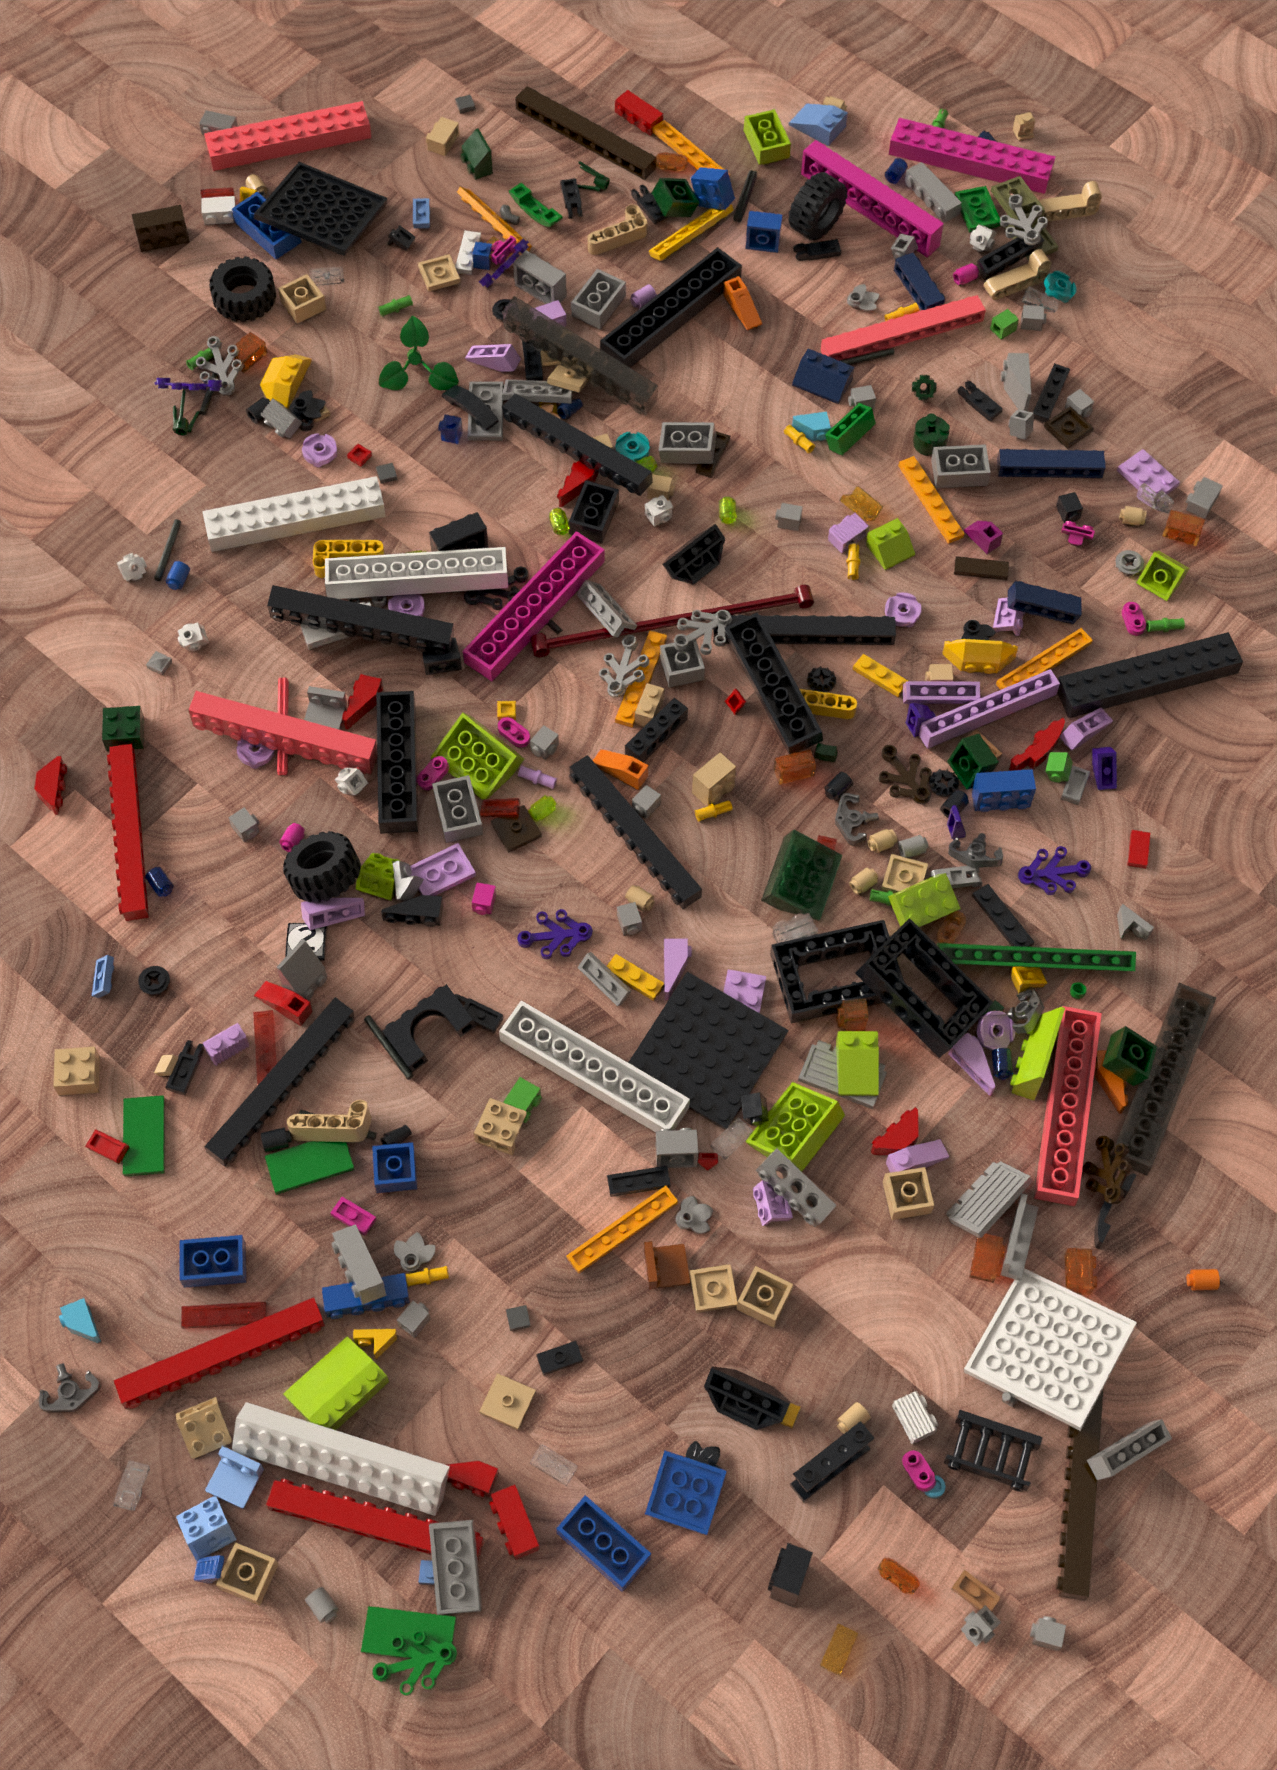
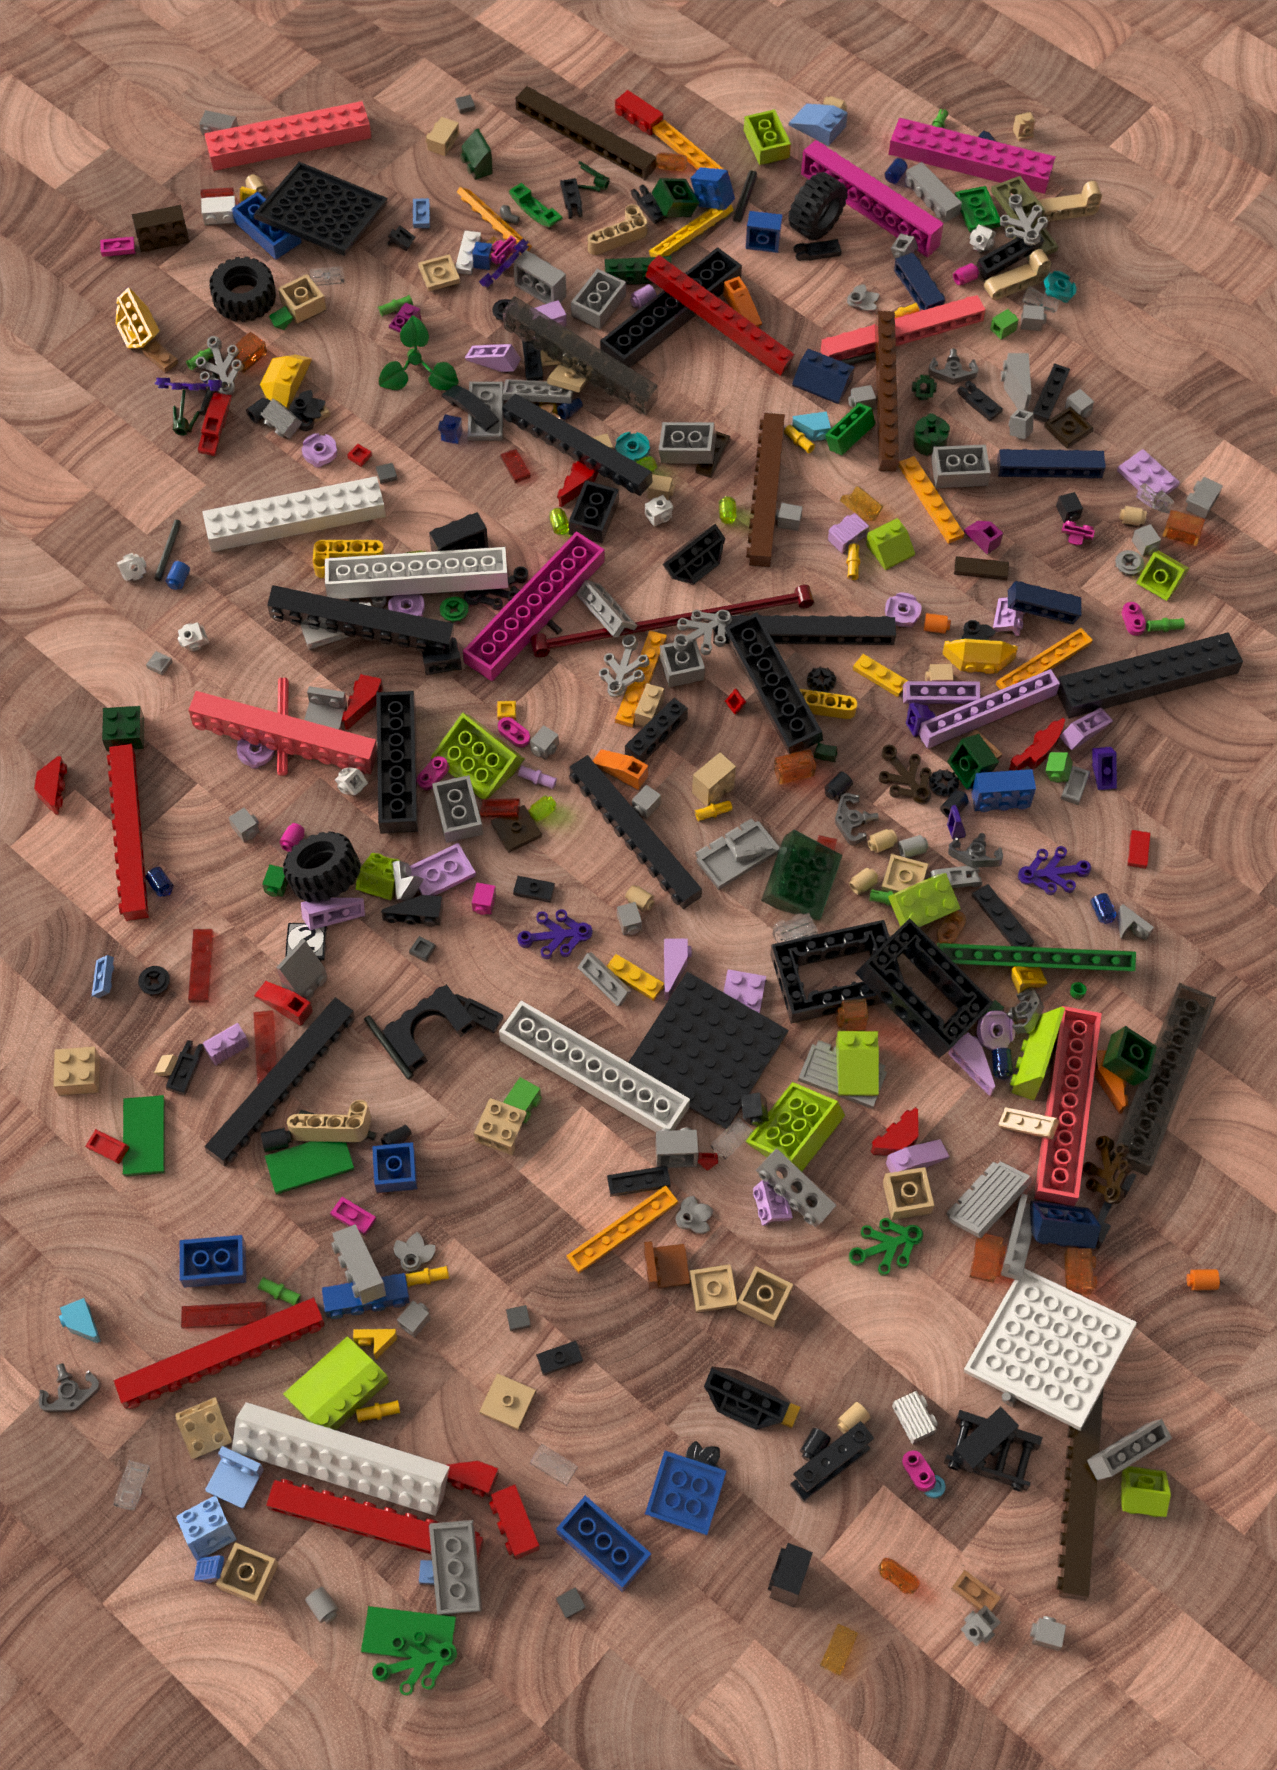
(117, 246): none -> dark pink plate
(134, 320): none -> yellow wedge
(160, 356): none -> medium nougat plate
(200, 965): none -> clear red tile
(214, 423): none -> red slope
(275, 881): none -> green brick
(279, 1291): none -> bright green pin
(281, 318): none -> green slope
(378, 1411): none -> yellow pin
(403, 316): none -> magenta slope
(422, 949): none -> dark grey tile
(452, 603): none -> green gear
(515, 465): none -> clear red tile
(534, 889): none -> black plate
(570, 1603): none -> dark grey tile
(631, 269): none -> dark green brick
(719, 315): none -> red brick
(720, 861): none -> light grey hinge
(745, 851): none -> light grey piece
(767, 488): none -> reddish brown brick
(814, 1444): none -> black brick
(886, 391): none -> reddish brown brick
(888, 1243): none -> green plant
(936, 623): none -> orange brick
(953, 369): none -> flat silver piece
(986, 1440): none -> black brick
(1028, 1123): none -> tile
(1064, 1225): none -> dark blue slope
(1103, 908): none -> clear blue brick
(1145, 1491): none -> lime slope
(1146, 540): none -> light grey brick

